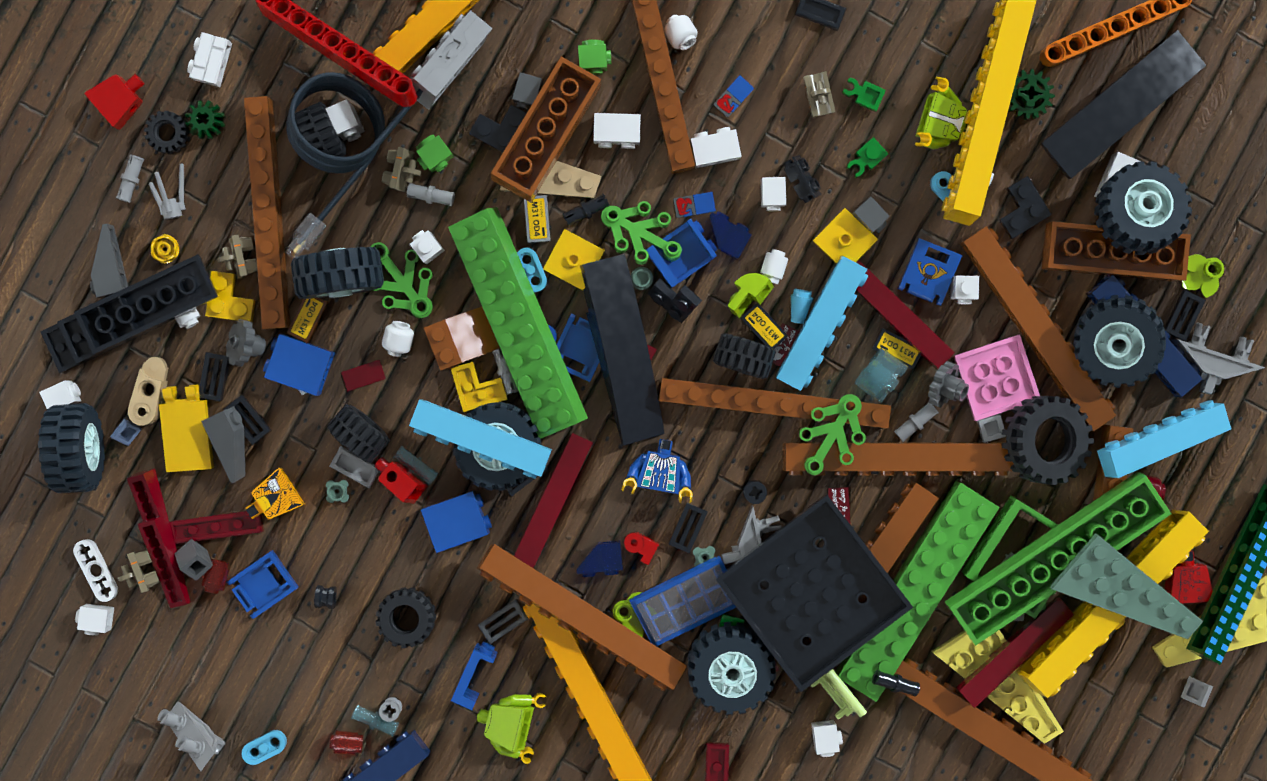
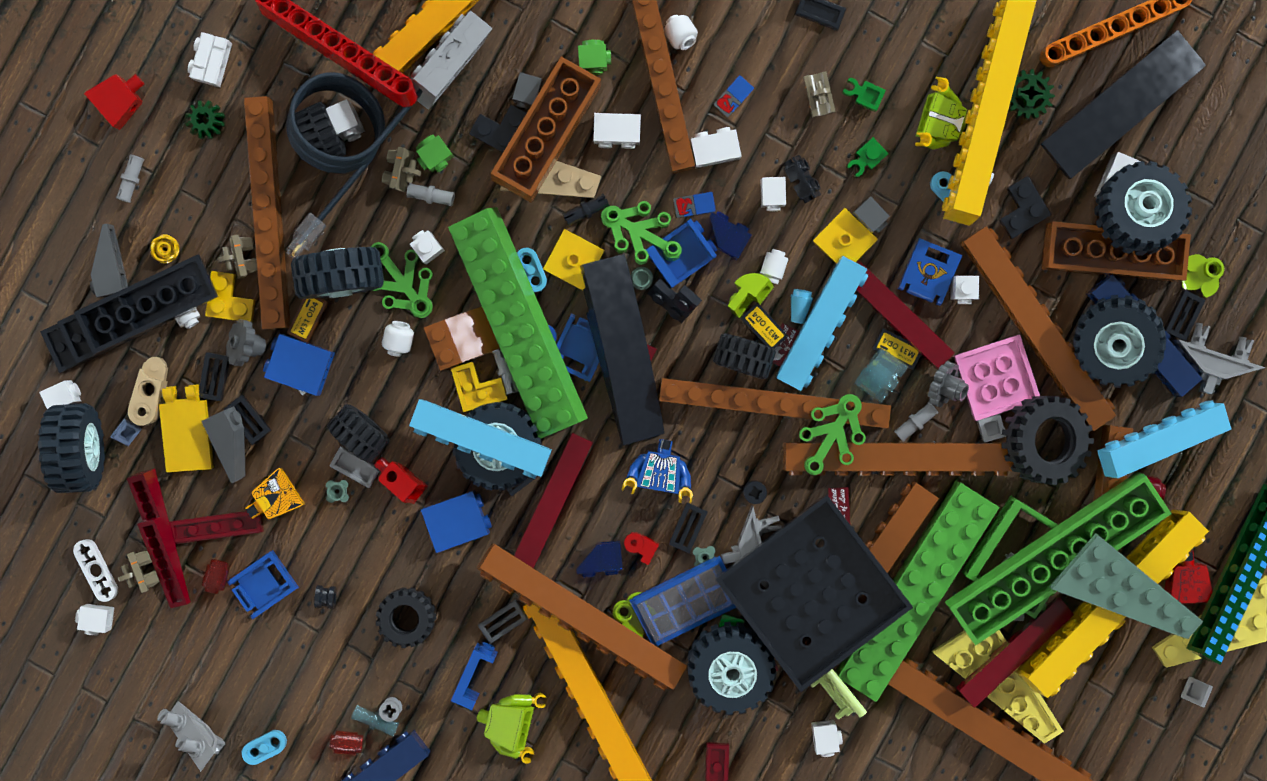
(153, 132): black tyre -> none
(169, 207): light grey plant -> none
(193, 559): dark grey brick -> none
(363, 375): dark red sticker -> none
(415, 465): clear light blue pin -> none
(537, 220): tile -> none
(896, 683): black pin -> none

